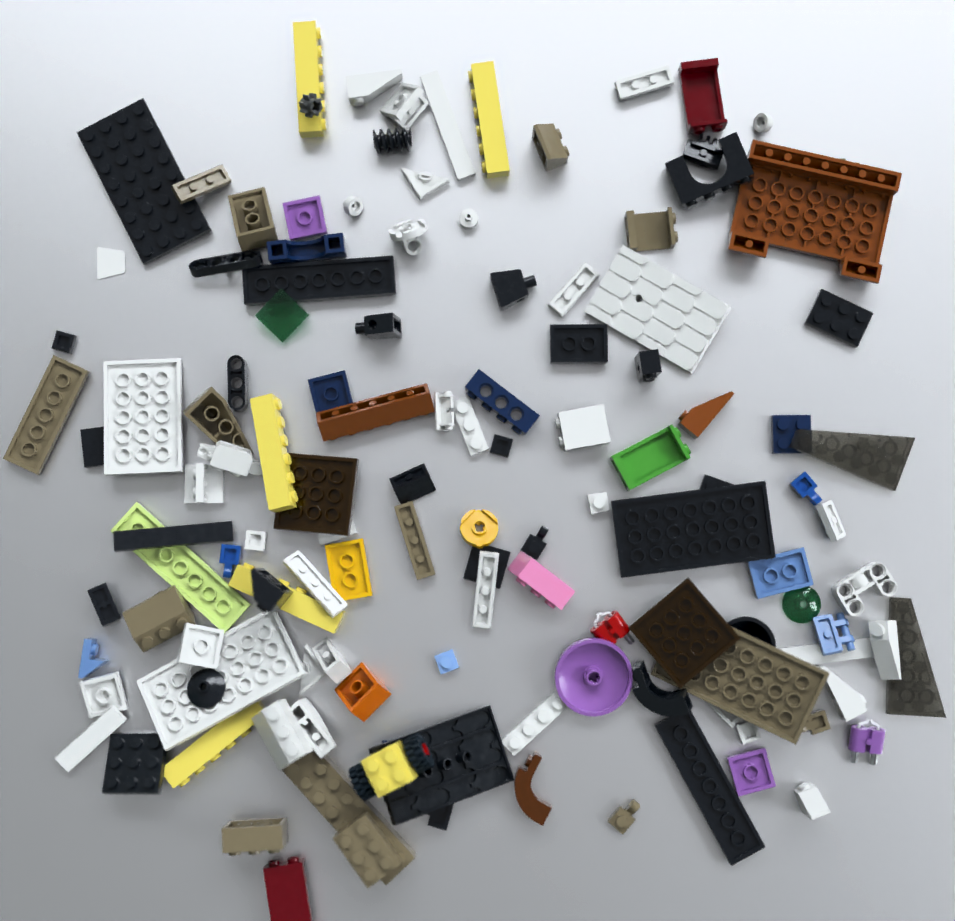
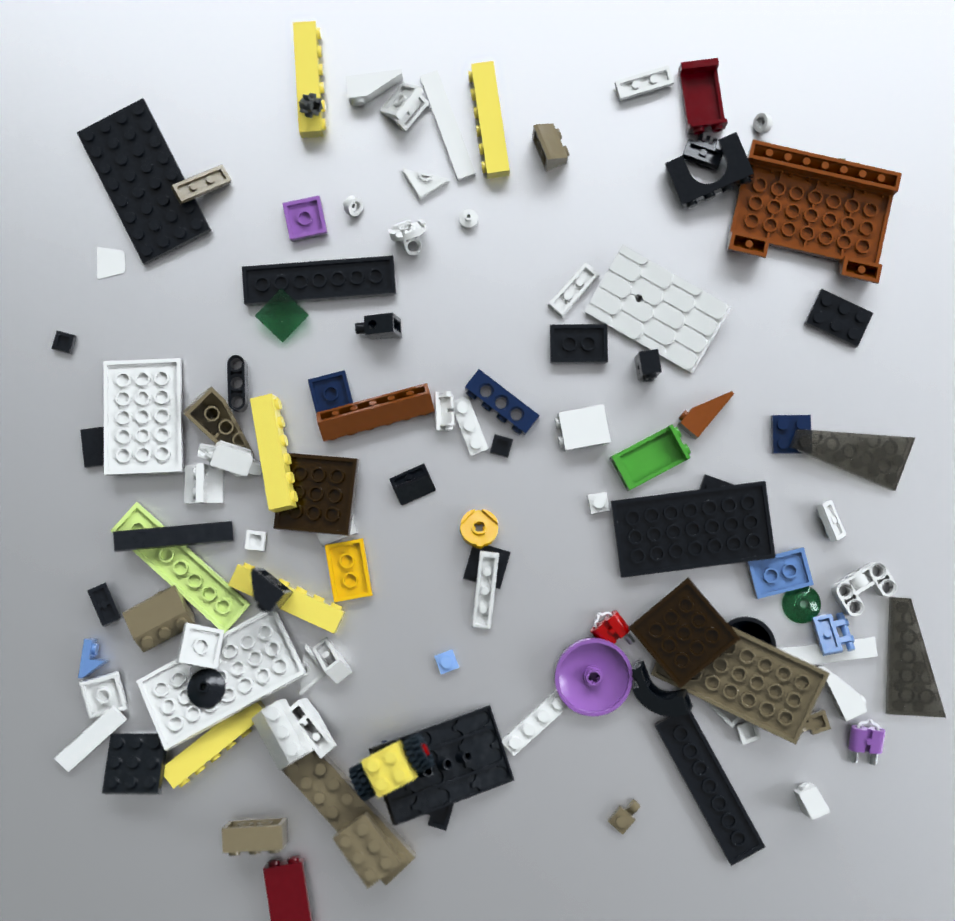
(46, 415): dark tan plate -> none
(226, 263): black beam -> none
(230, 556): blue plate -> none
(252, 219): dark tan slope -> none
(315, 584): white tile -> none
(325, 247): dark blue arch -> none
(362, 692): orange slope -> none
(392, 140): black piece -> none
(414, 540): dark tan plate -> none
(511, 287): black torso -> none
(530, 804): reddish brown arch -> none
(534, 544): black plate -> none
(541, 581): bright pink wedge -> none
(650, 230): dark tan panel -> none
(751, 771): medium lavender plate -> none
(805, 486): blue plate -> none
(886, 648): white slope -> none

